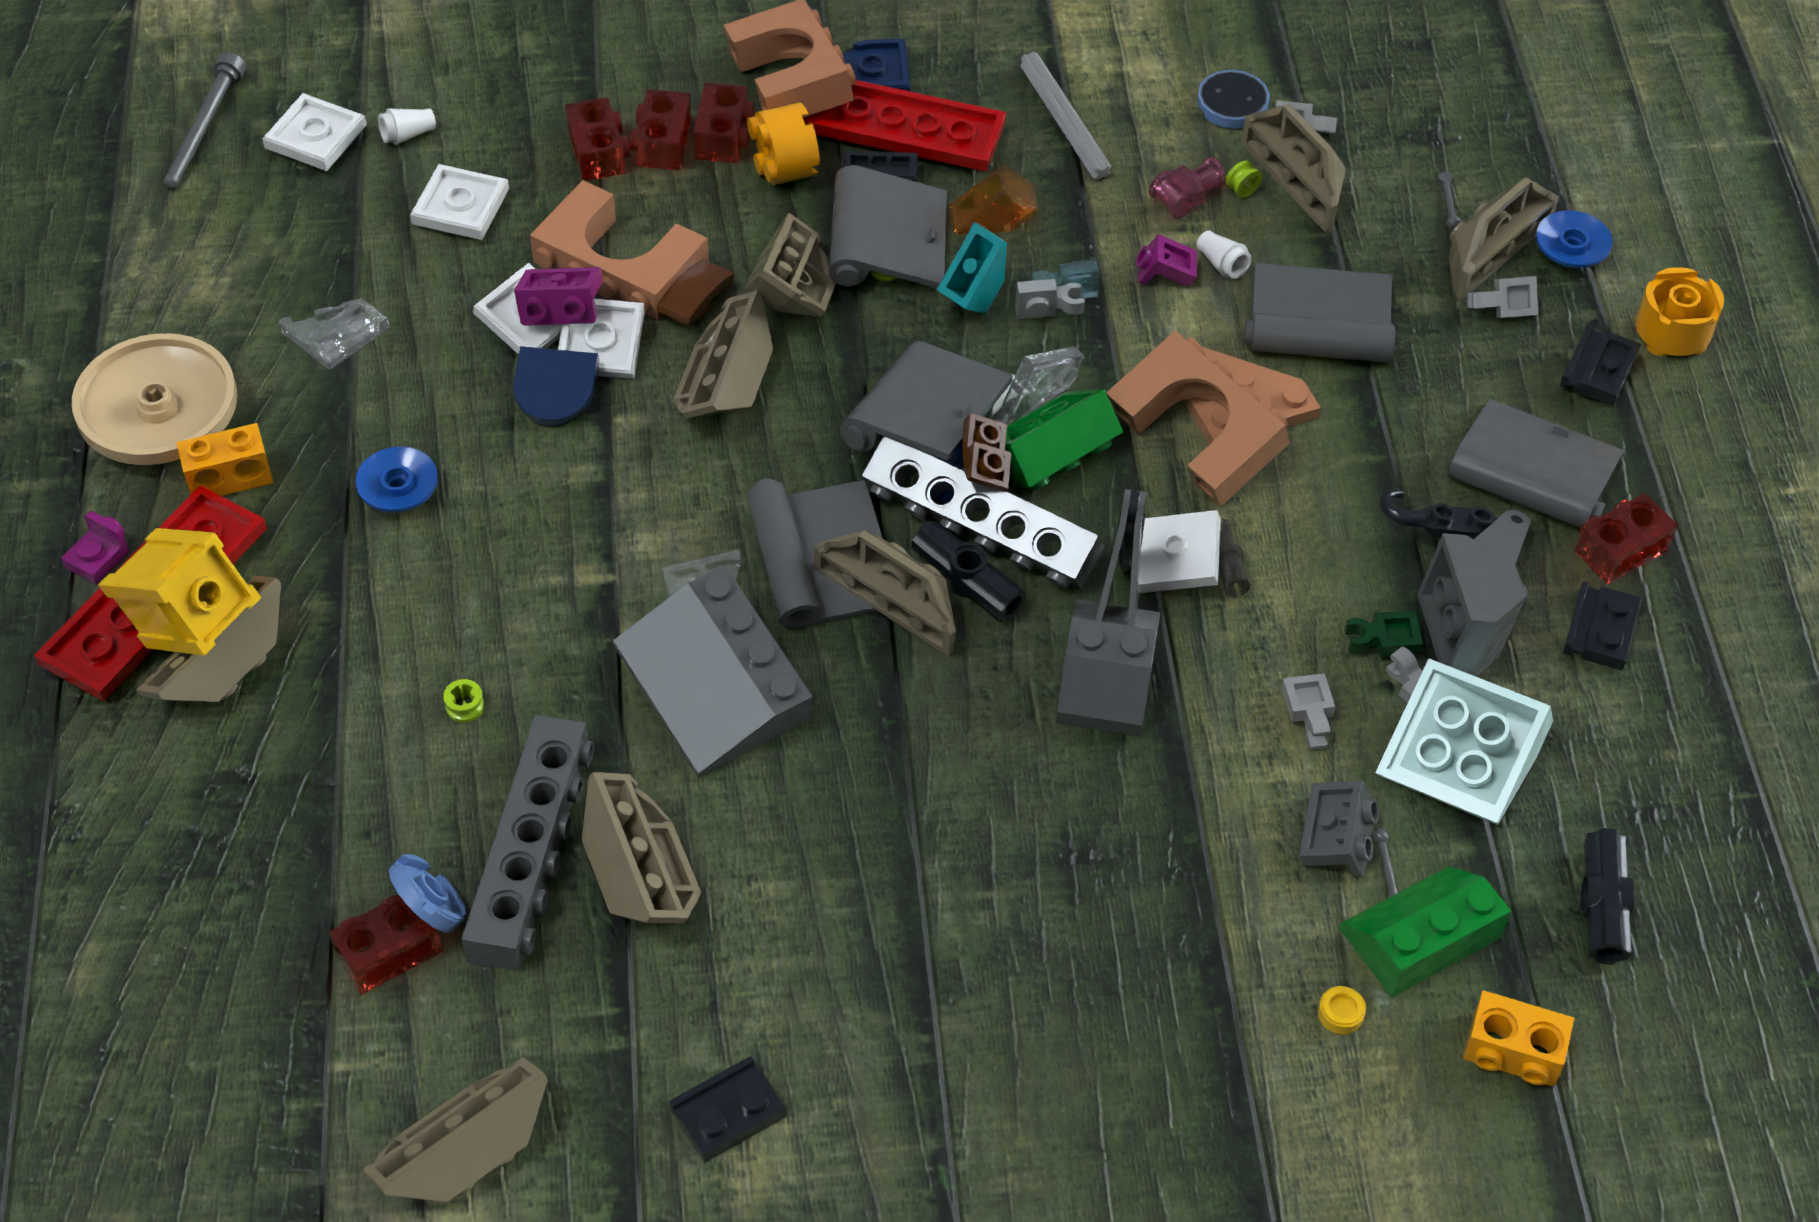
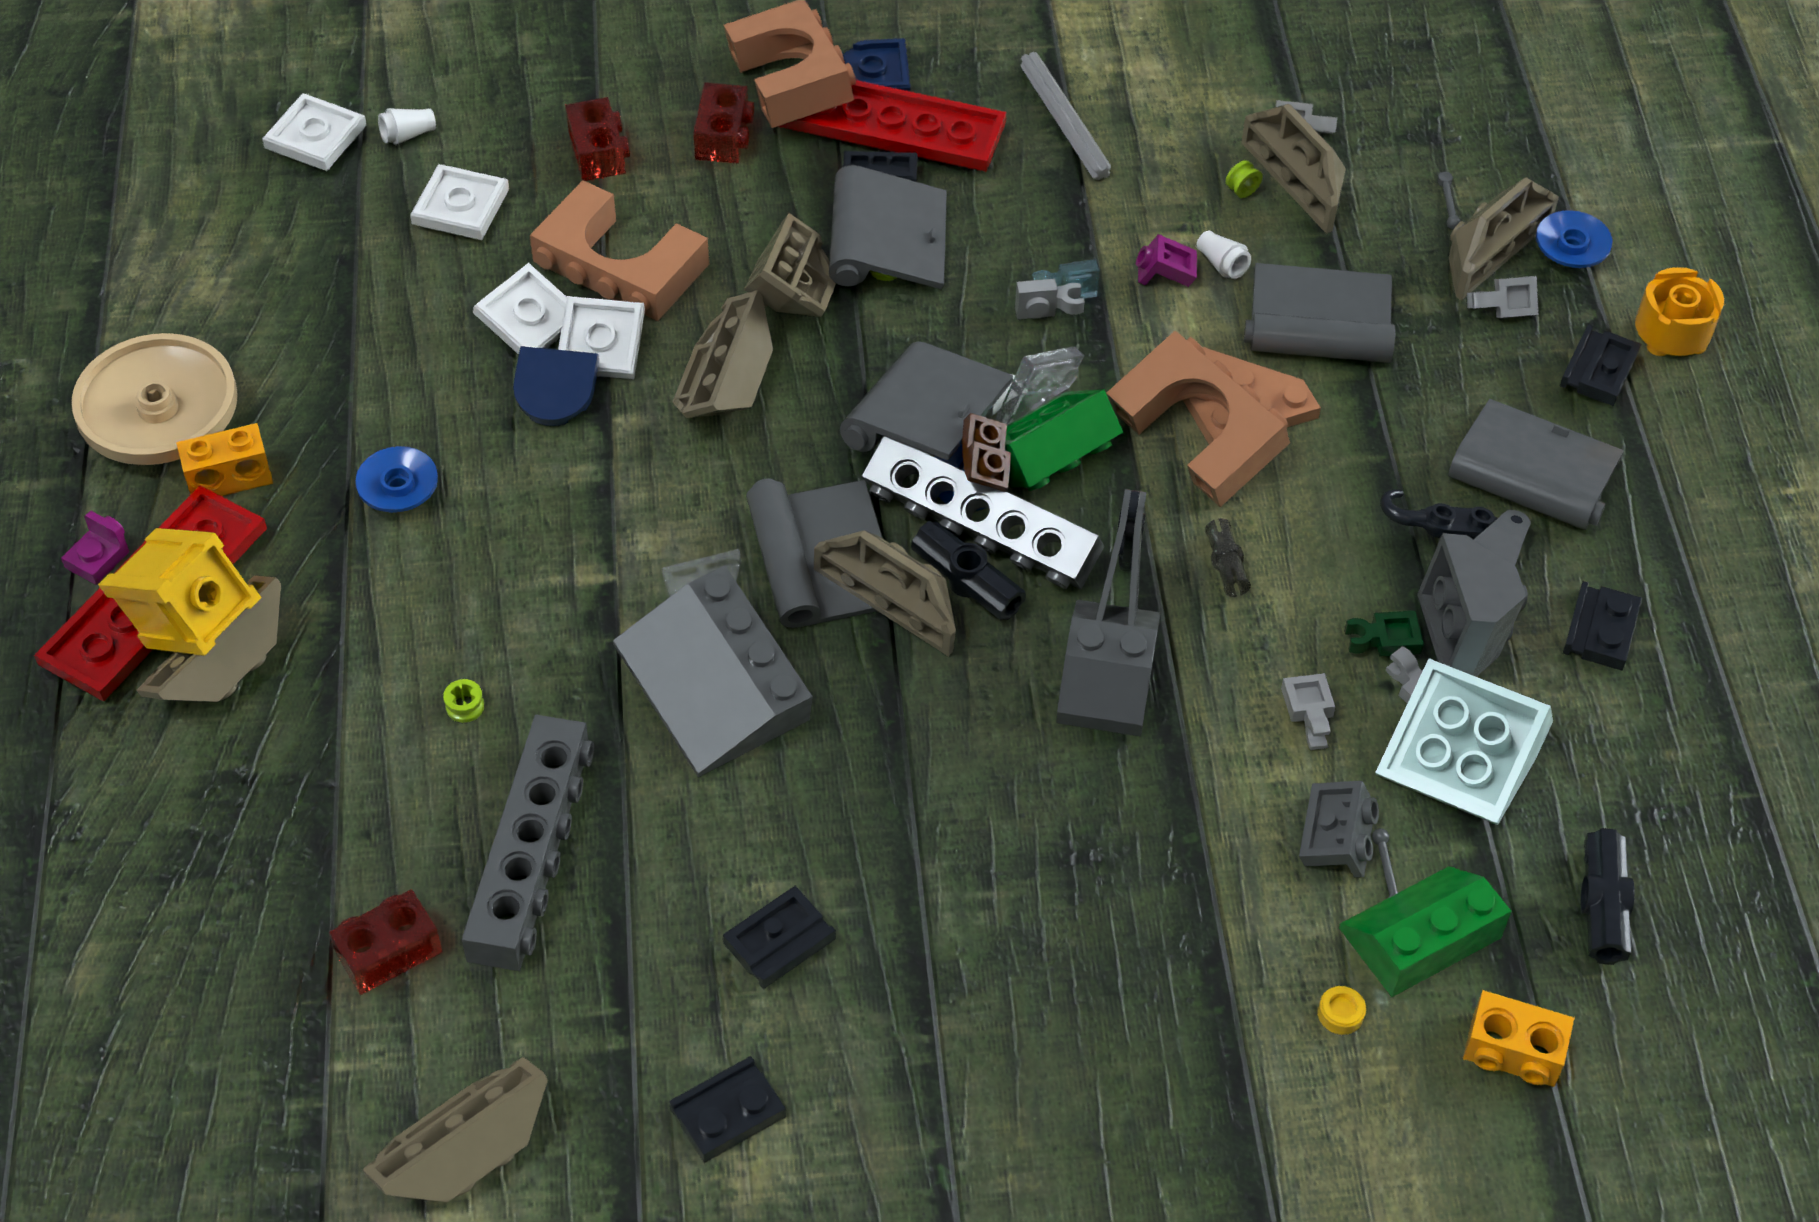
(228, 70): dark grey piece -> none
(336, 331): clear wing -> none
(429, 897): medium blue tile -> none
(558, 296): magenta bracket -> none
(636, 852): dark tan wedge -> none
(662, 129): clear red brick -> none
(692, 292): reddish brown slope -> none
(779, 937): none -> black plate
(784, 144): light orange brick -> none
(976, 270): teal slope -> none
(996, 203): clear orange slope -> none
(1180, 552): white plate -> none
(1187, 186): clear pink connector -> none
(1230, 97): black tile -> none
(1625, 537): clear red brick -> none

